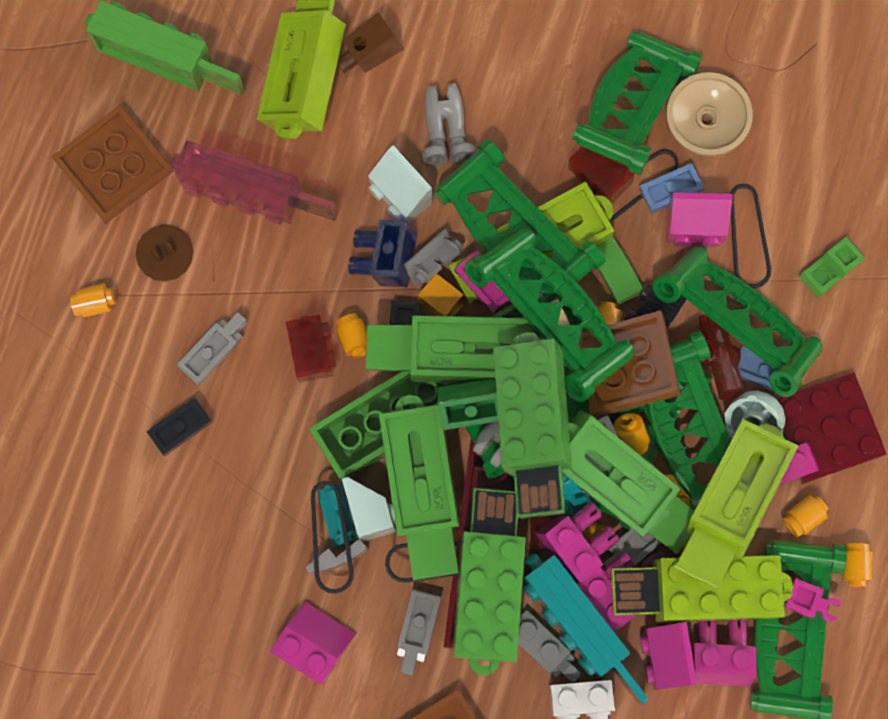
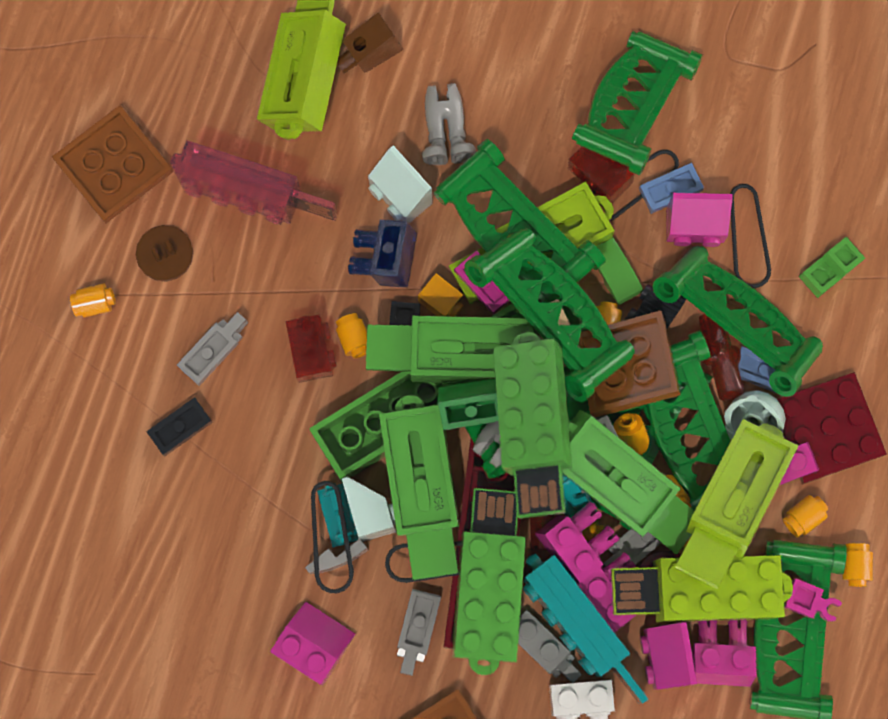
(156, 48): bright green piece -> none
(428, 260): light grey hinge -> none
(711, 97): tan dish -> none

